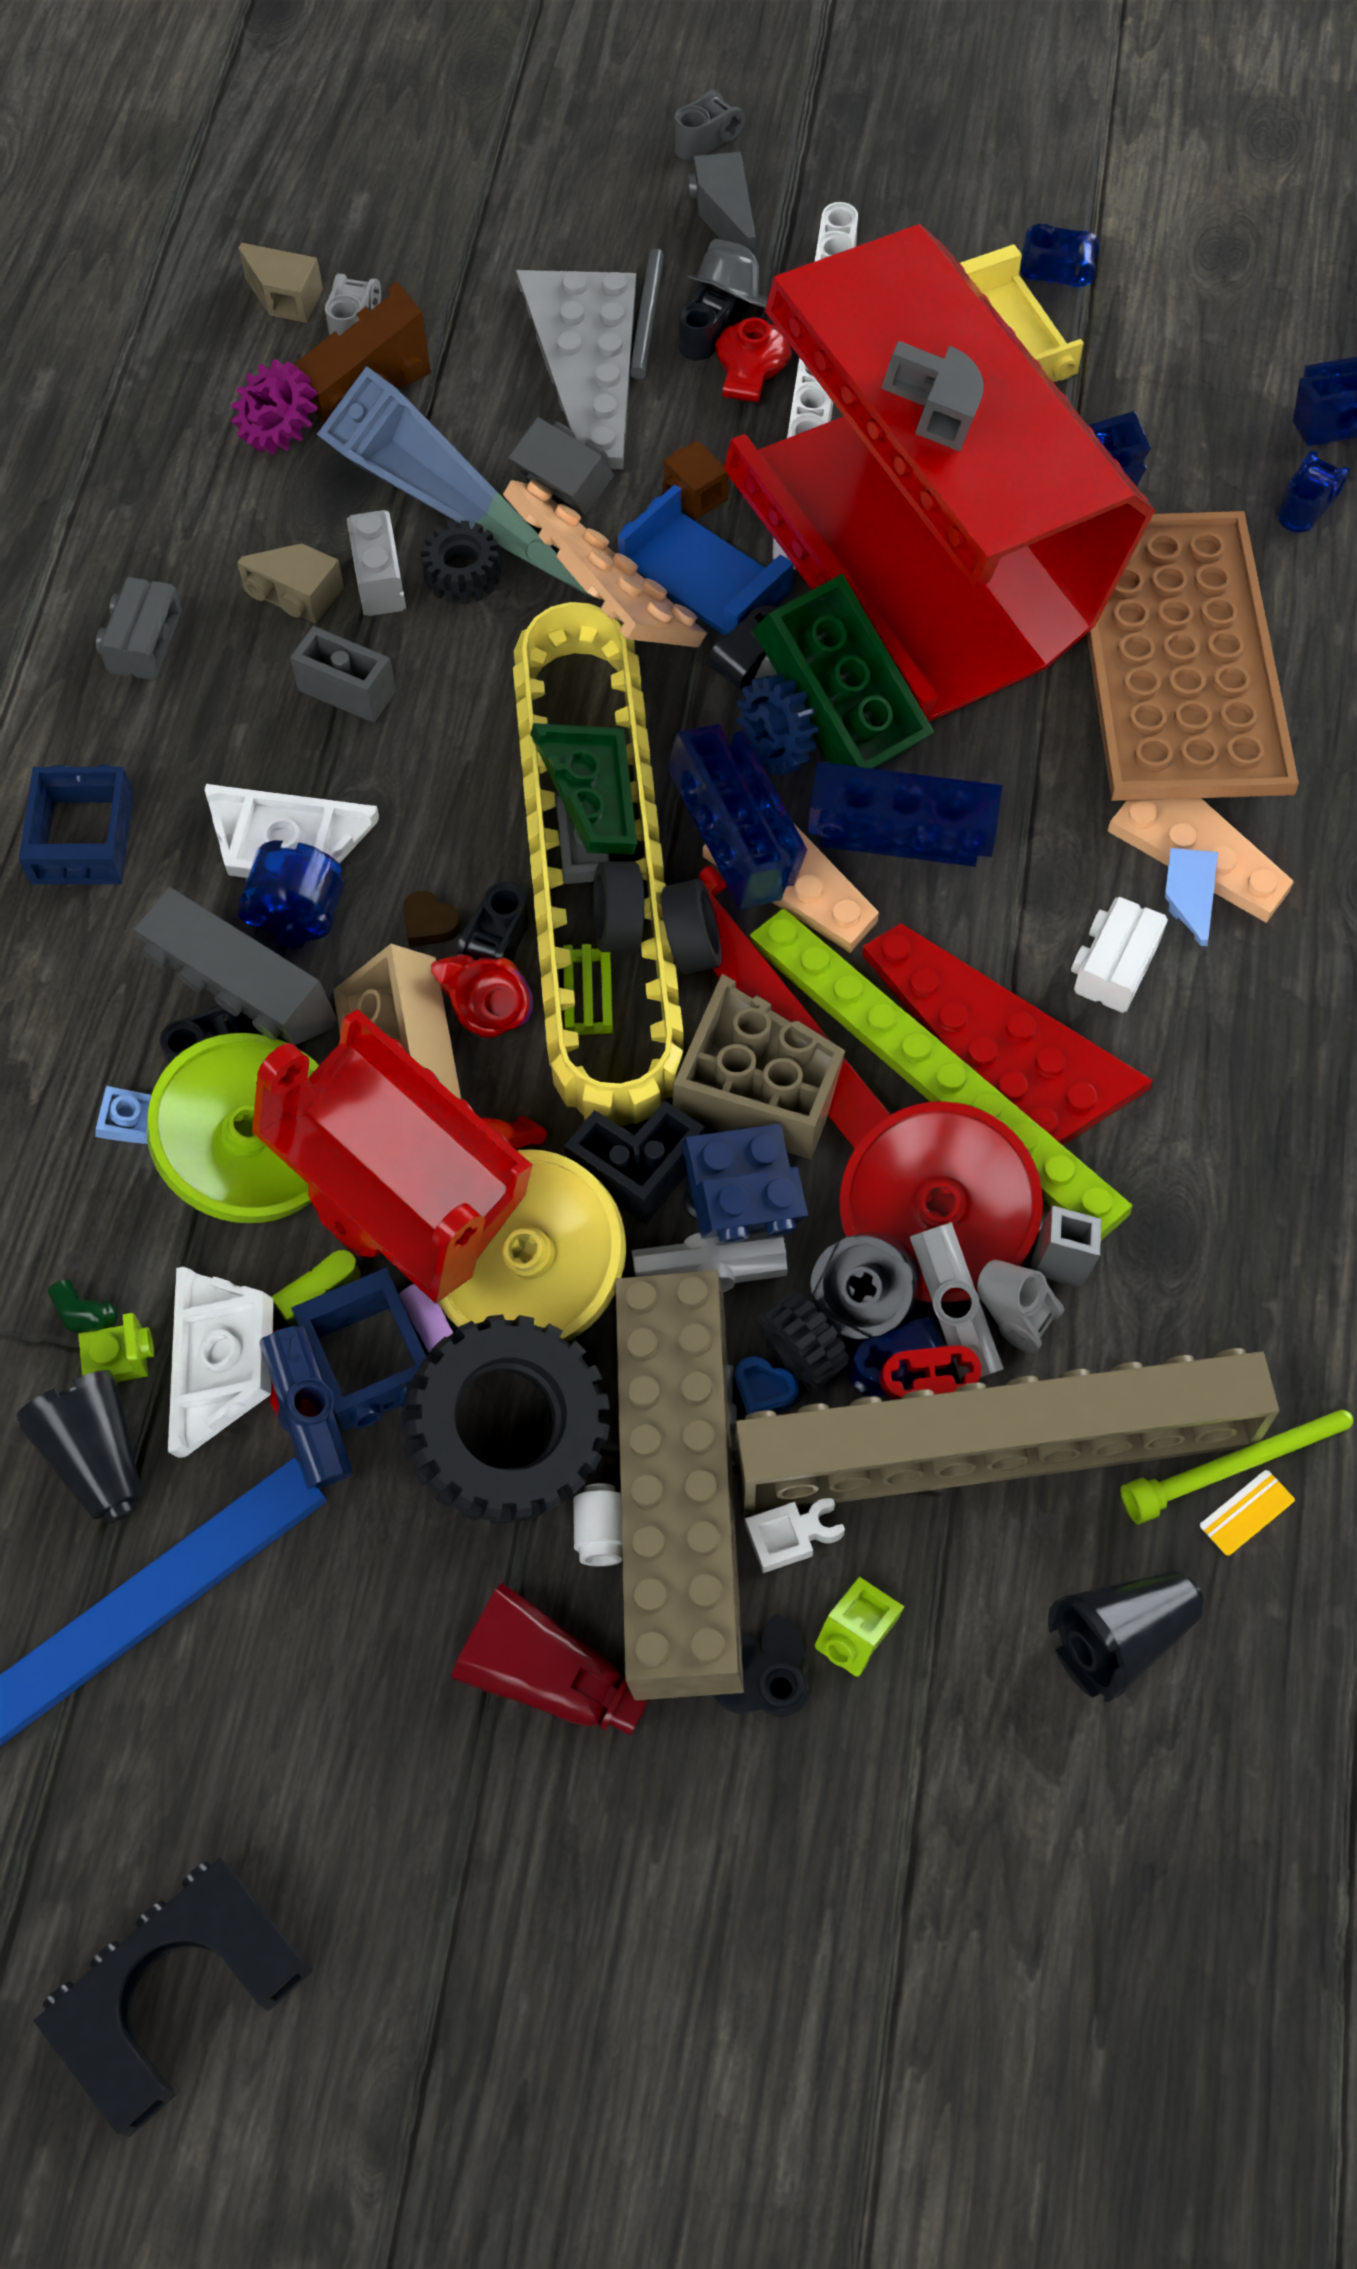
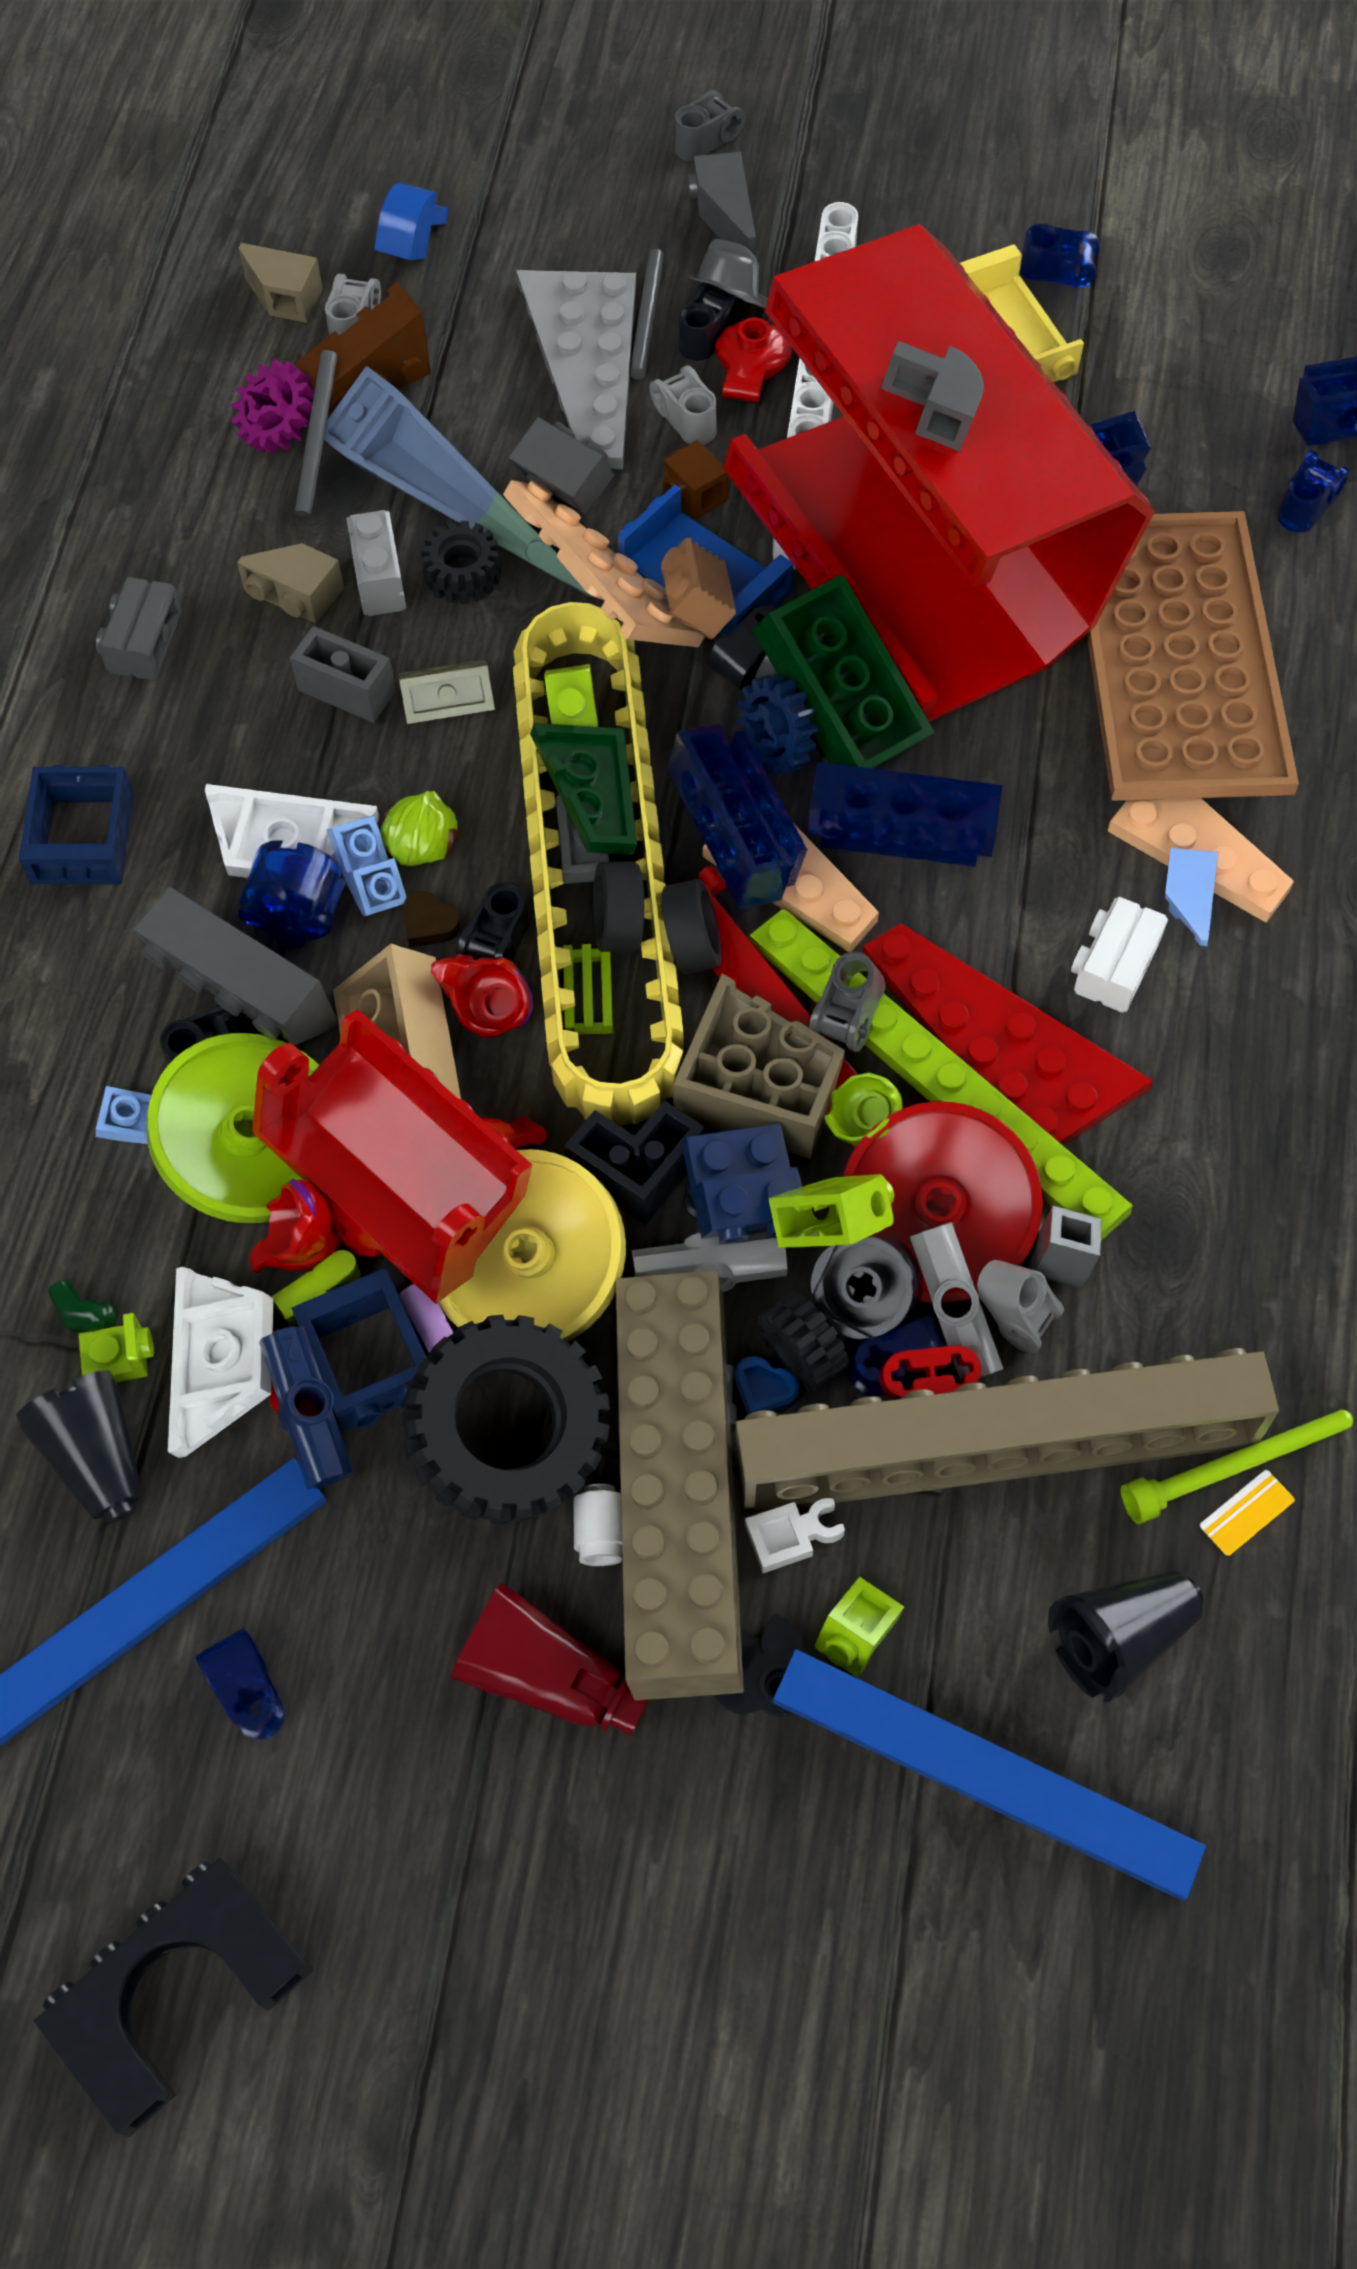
(240, 1678): none -> clear blue piece
(298, 1230): none -> red hair
(316, 433): none -> dark grey bar
(366, 867): none -> light blue slope
(407, 221): none -> blue brick
(419, 829): none -> lime hair
(446, 691): none -> panel
(571, 696): none -> lime torso
(687, 405): none -> light grey piece
(697, 588): none -> medium nougat brick
(846, 1011): none -> dark grey piece
(856, 1211): none -> lime torso
(860, 1106): none -> lime hair
(990, 1775): none -> blue tile

